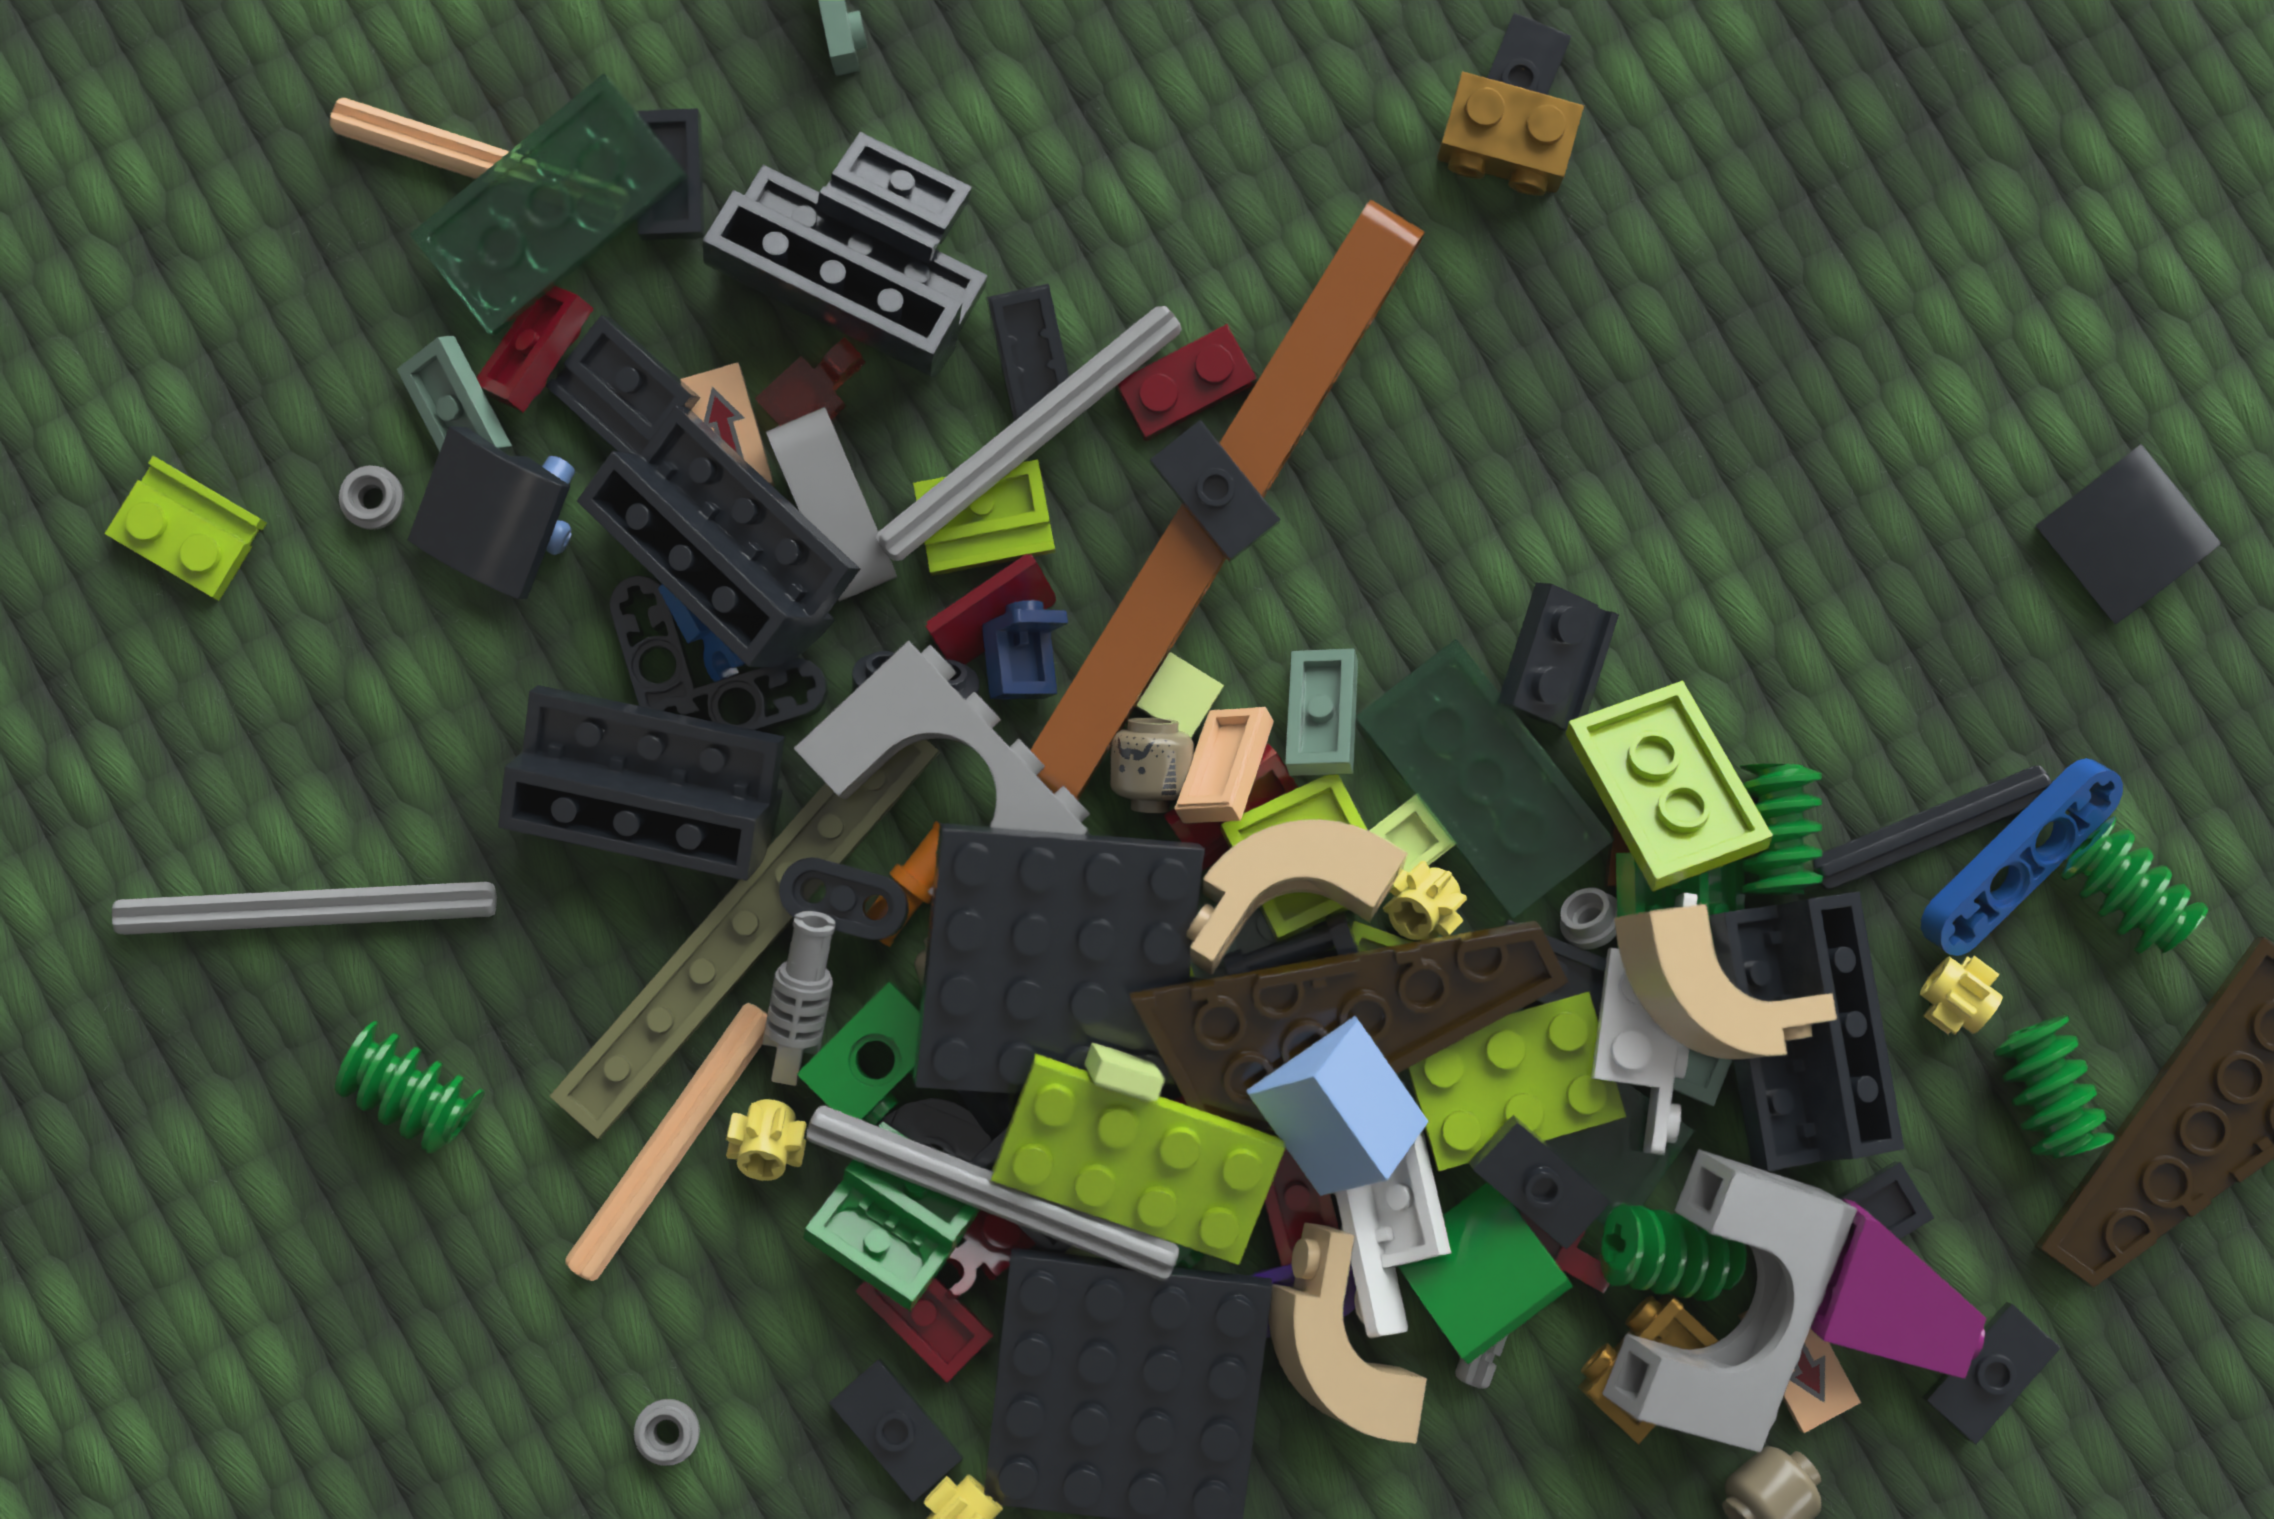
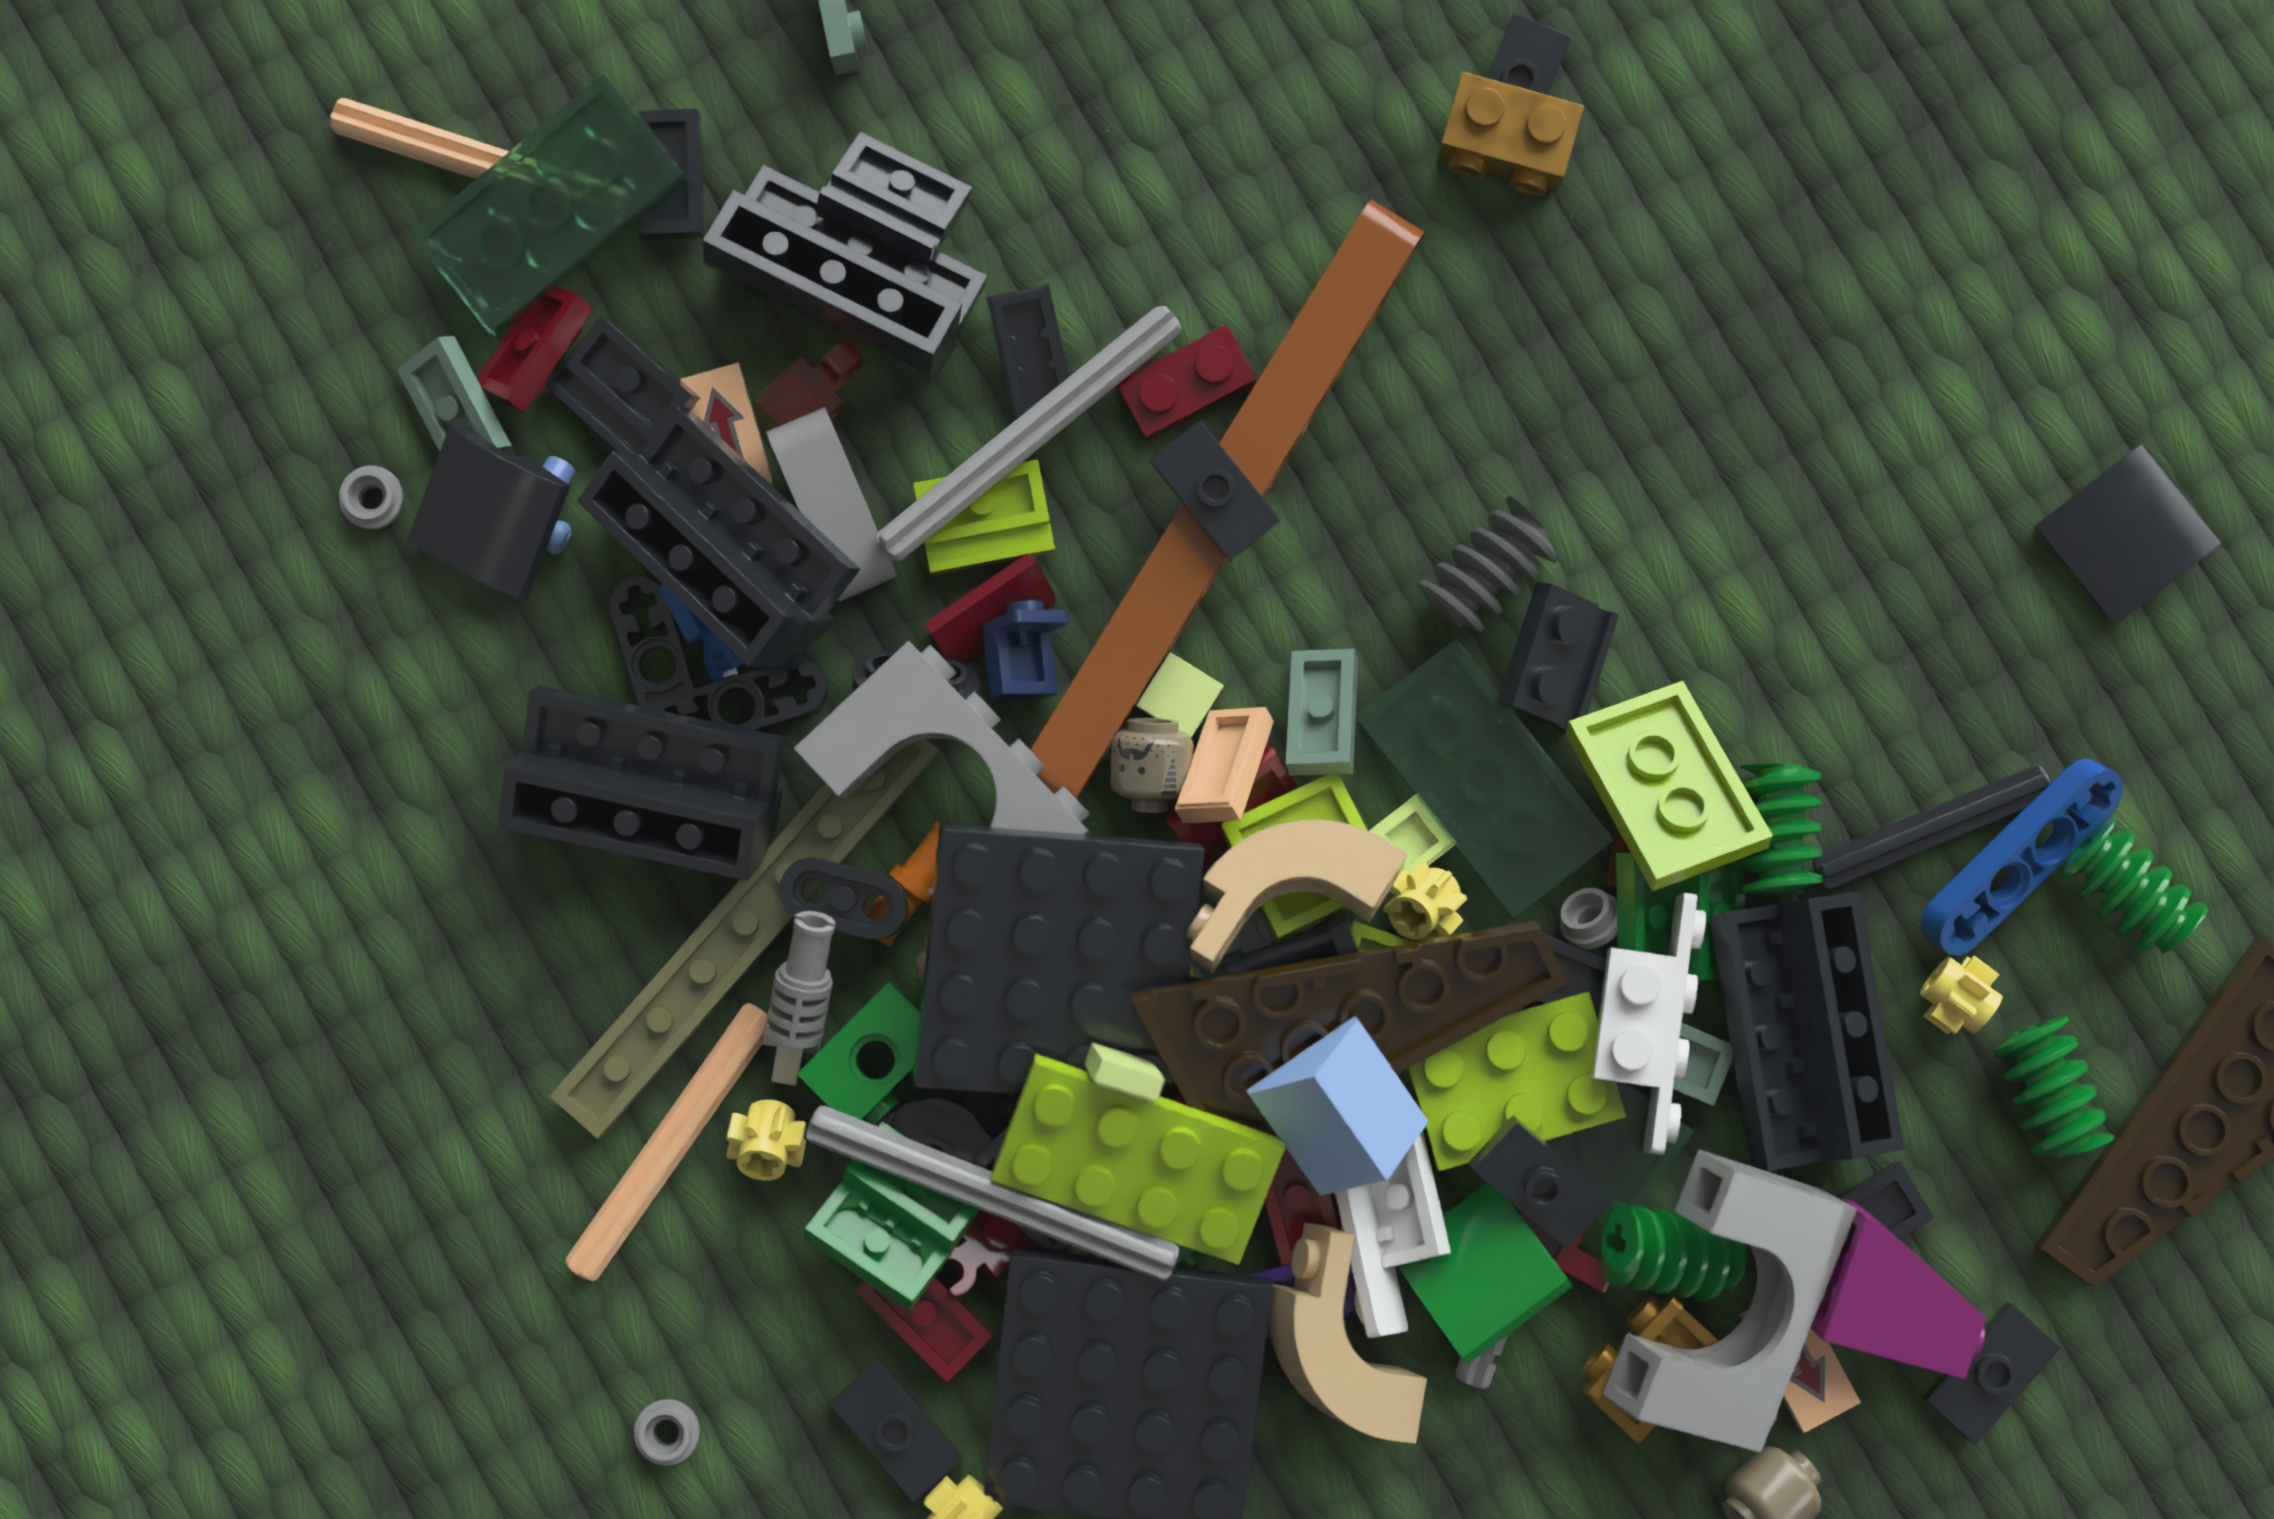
(185, 528): lime plate -> none
(304, 908): light grey axle -> none
(405, 1090): green piece -> none
(1488, 568): none -> dark grey piece
(1692, 1000): tan arch -> none

